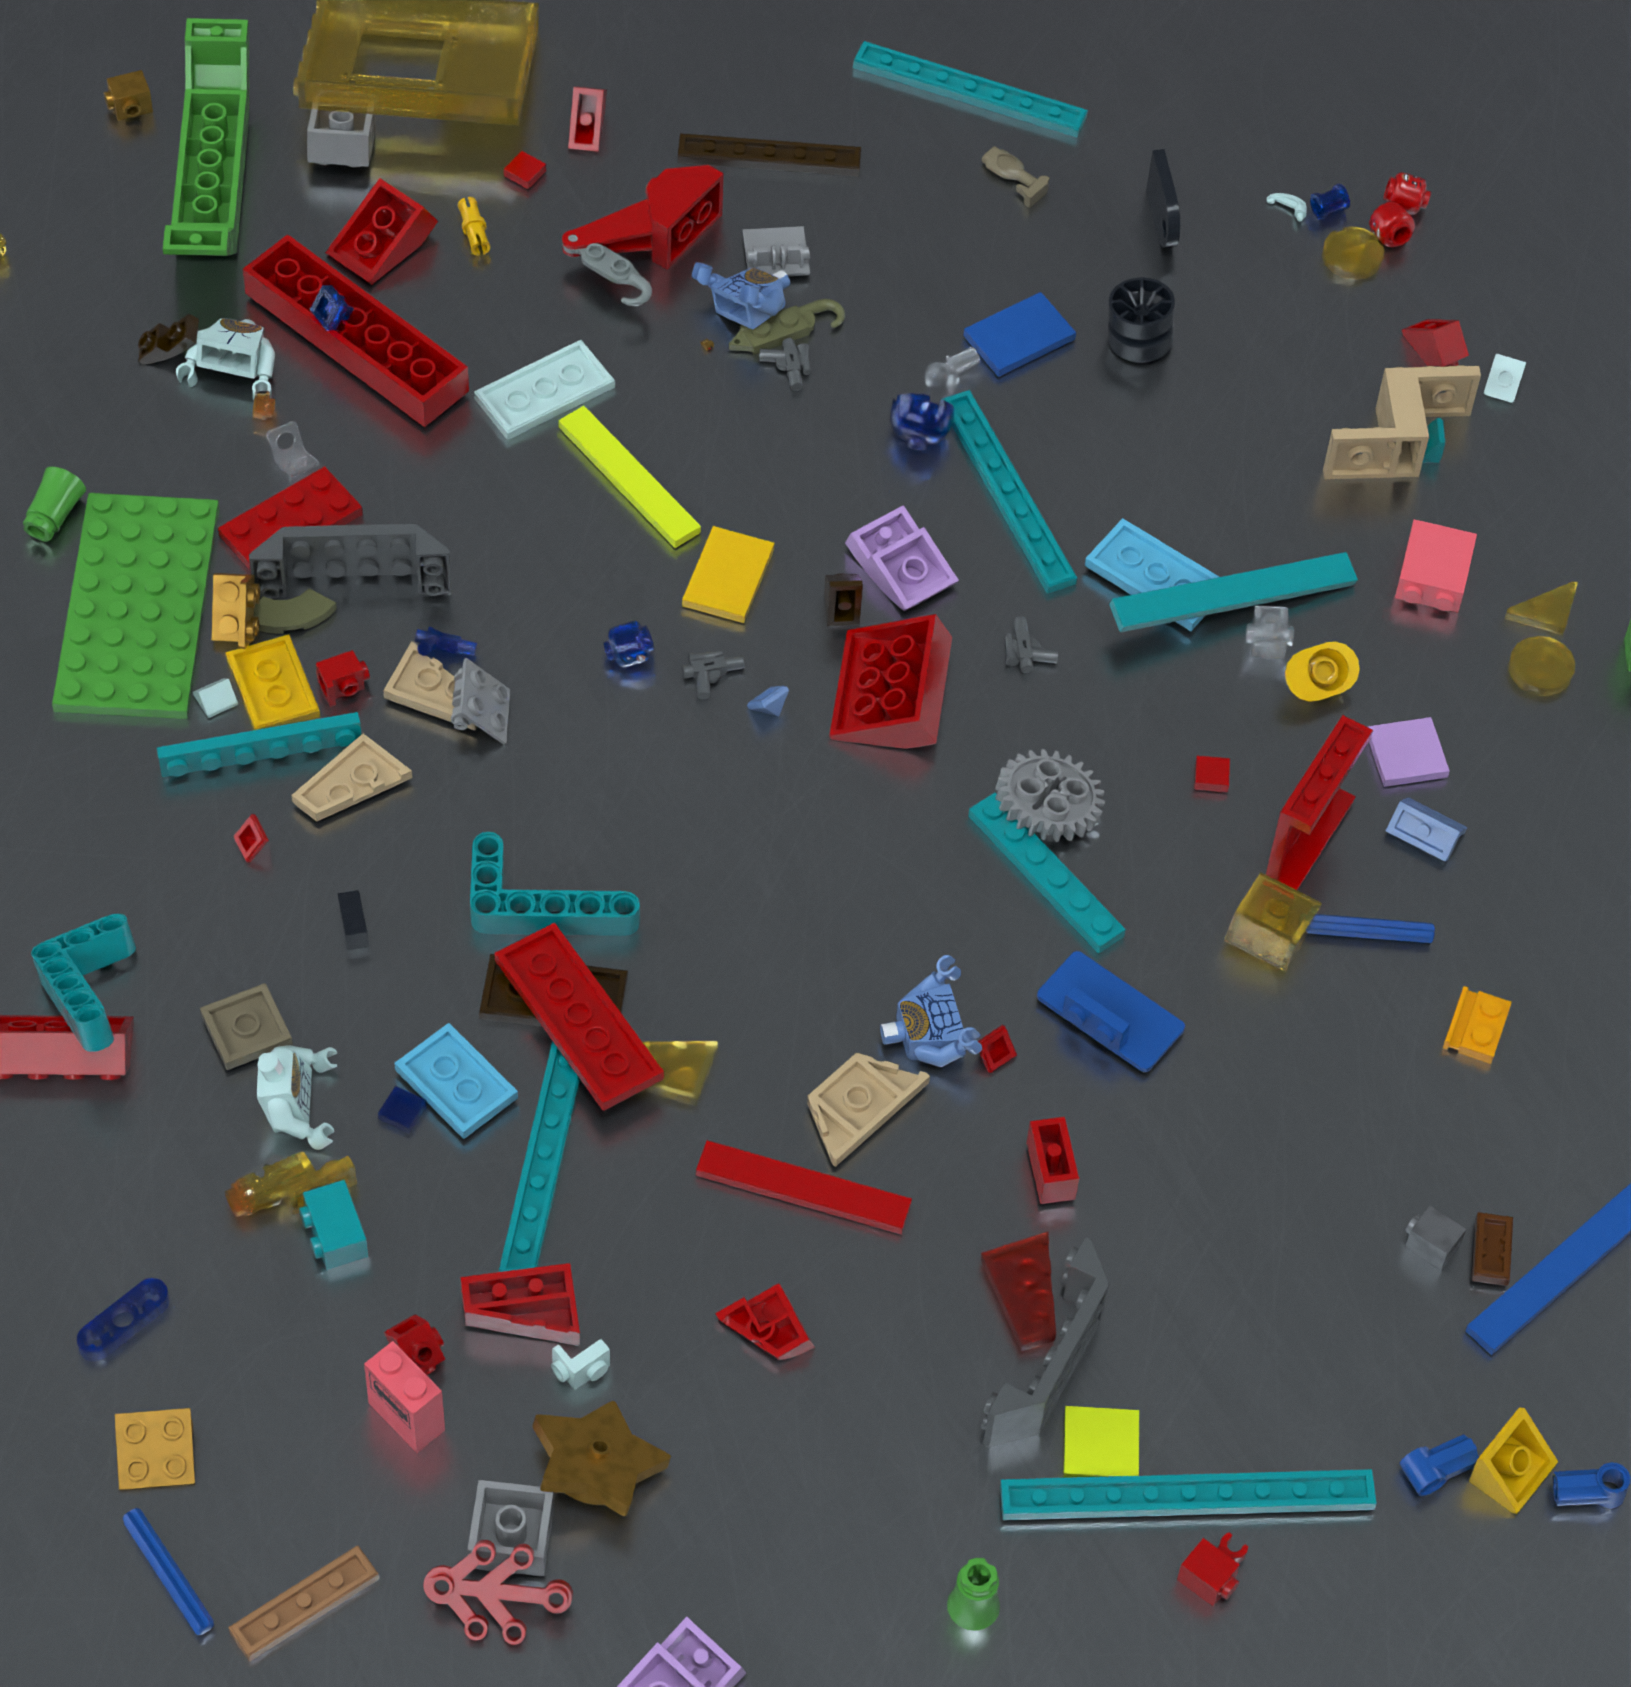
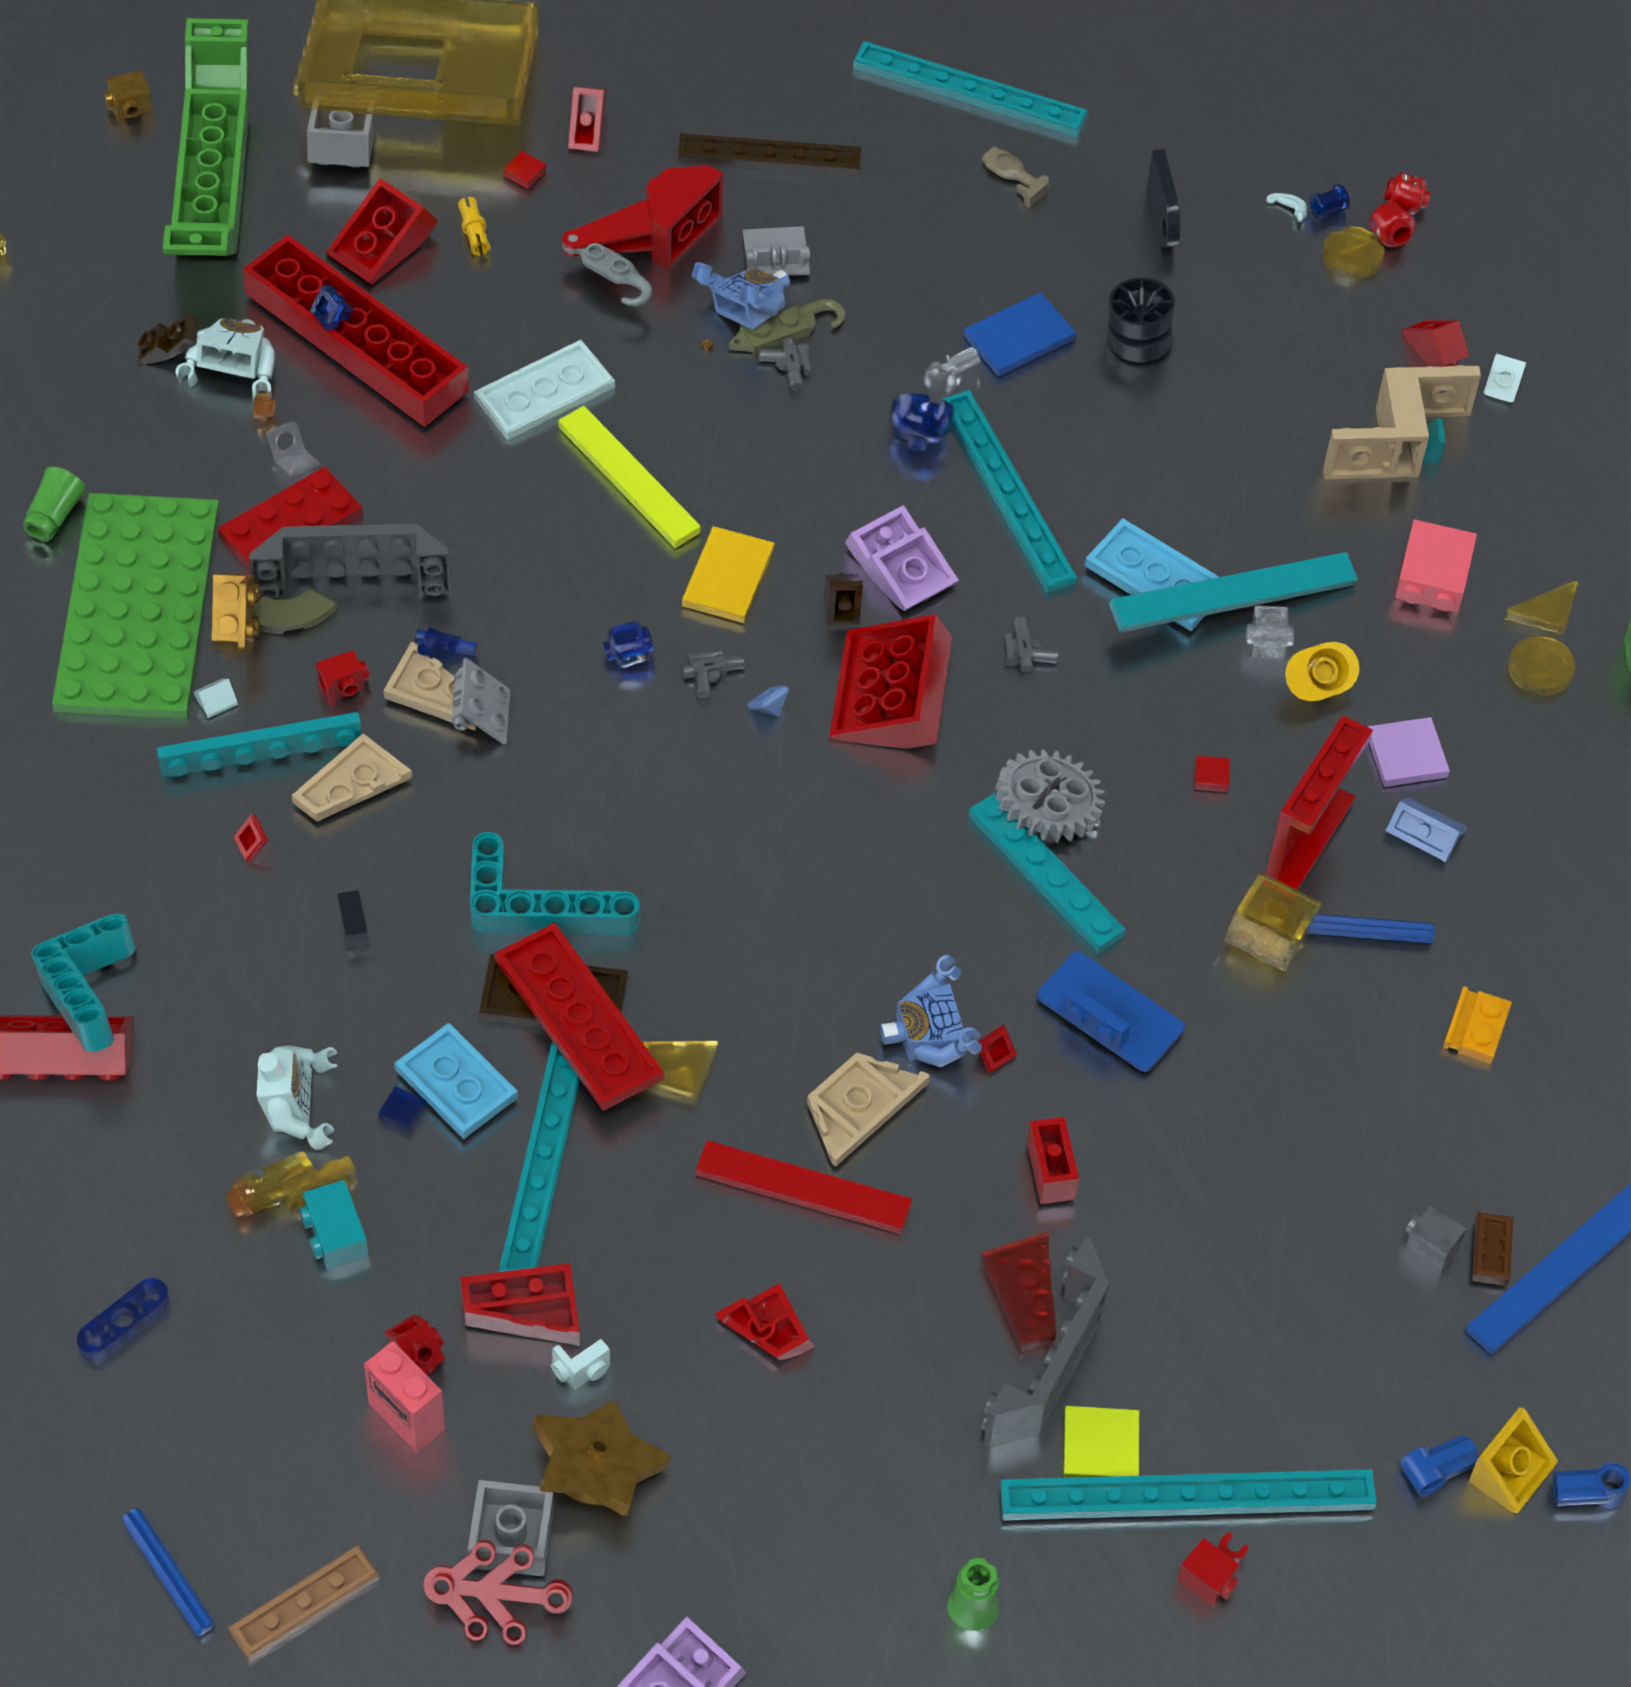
(154, 1448): pearl gold hinge -> none
(245, 1026): dark tan plate -> none
(272, 683): yellow tile -> none

